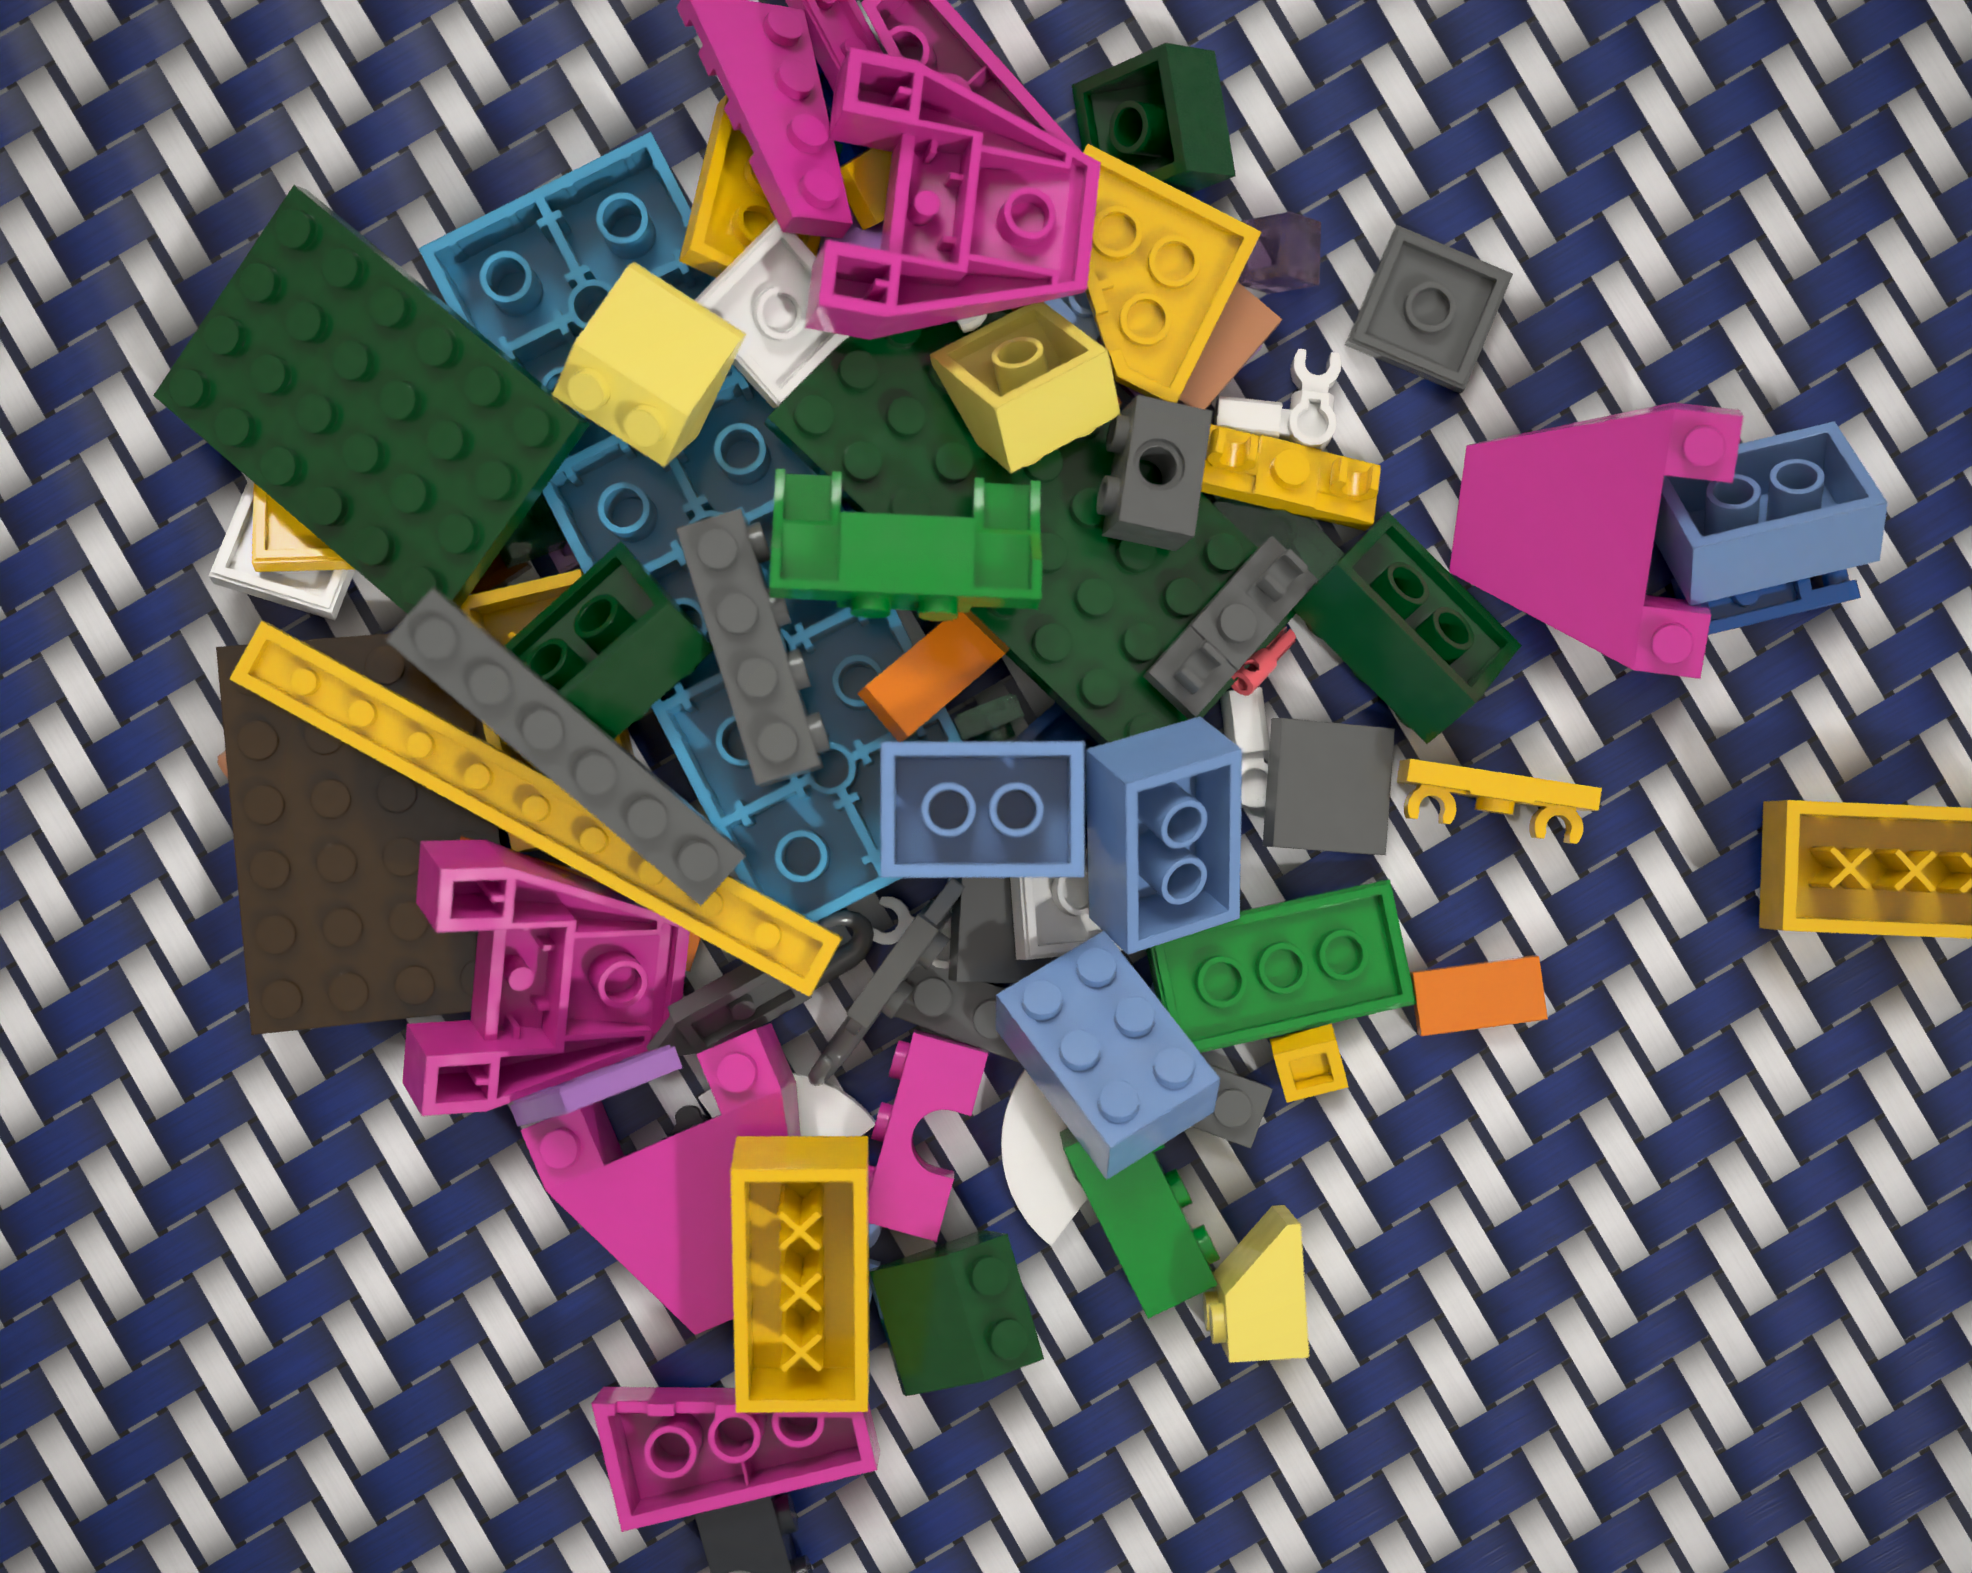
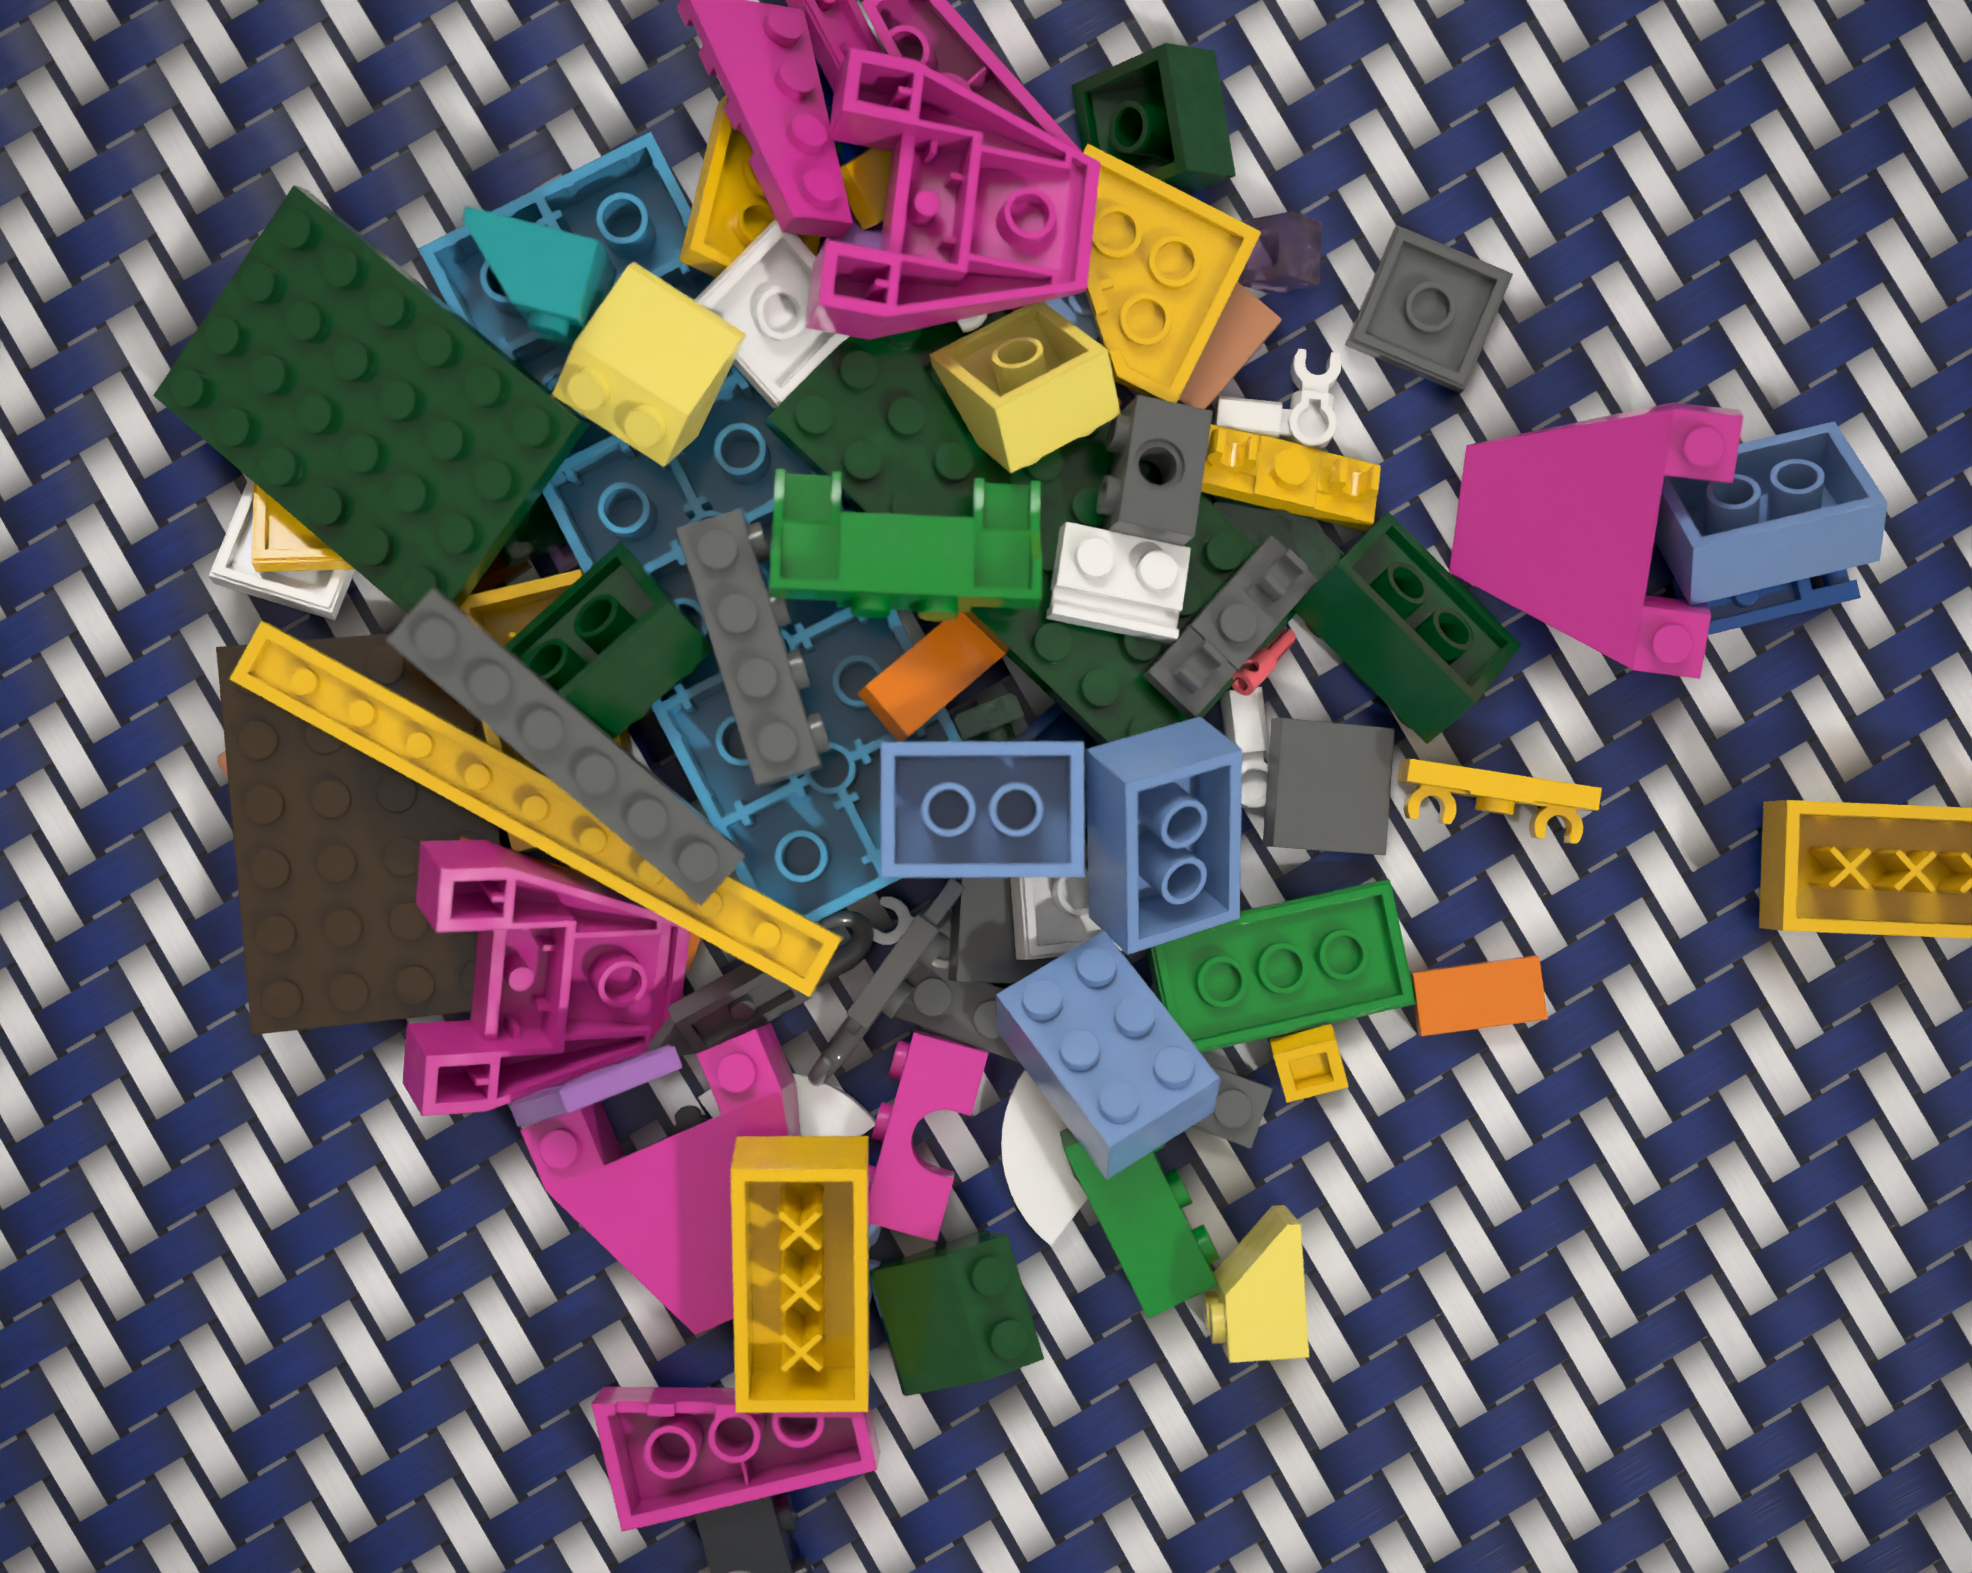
(545, 272): none -> teal slope
(1118, 582): none -> white plate

